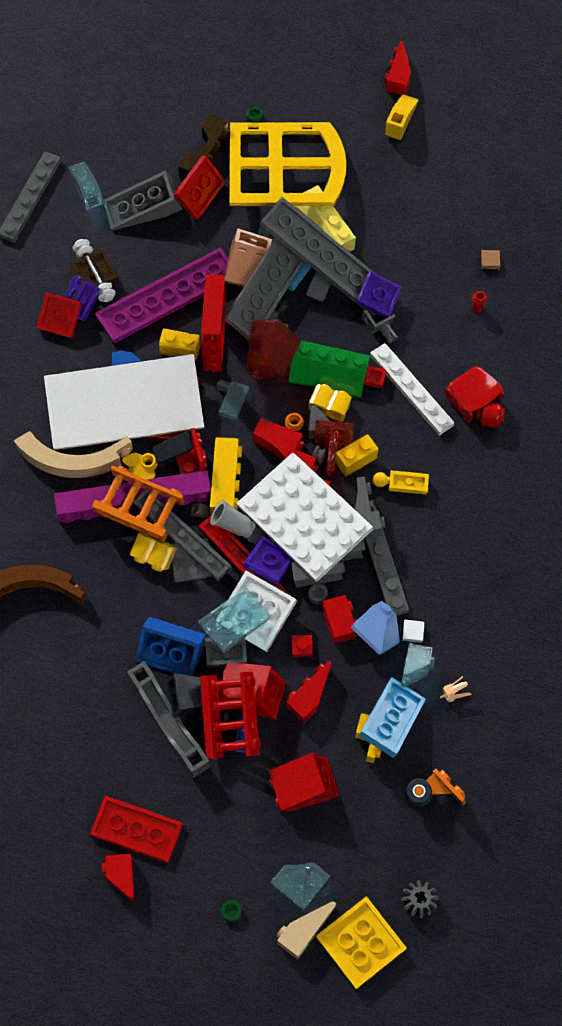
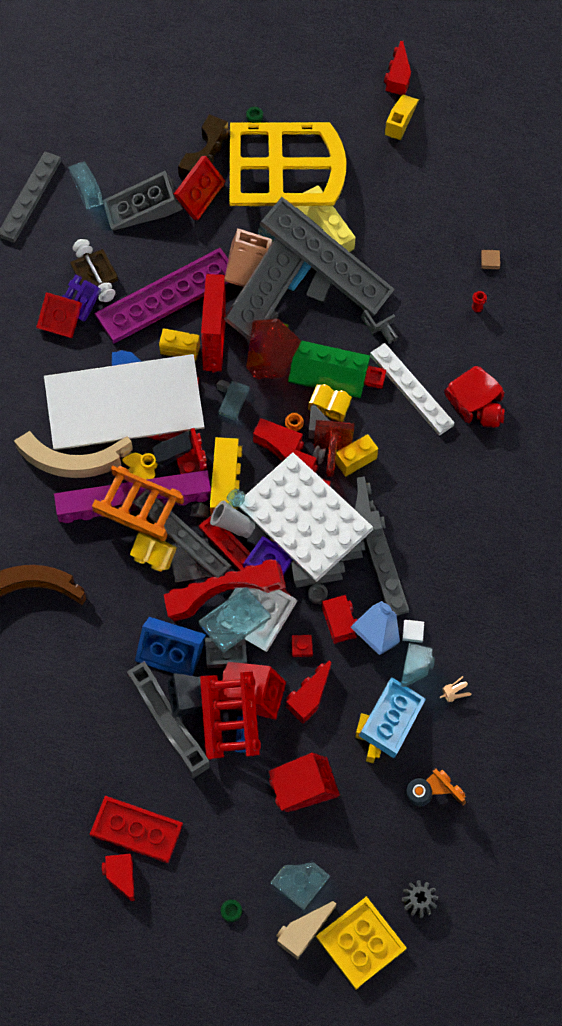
(186, 601): none -> red arch
(236, 498): none -> clear light blue plate
(378, 294): dark purple plate -> none
(403, 481): yellow plate -> none

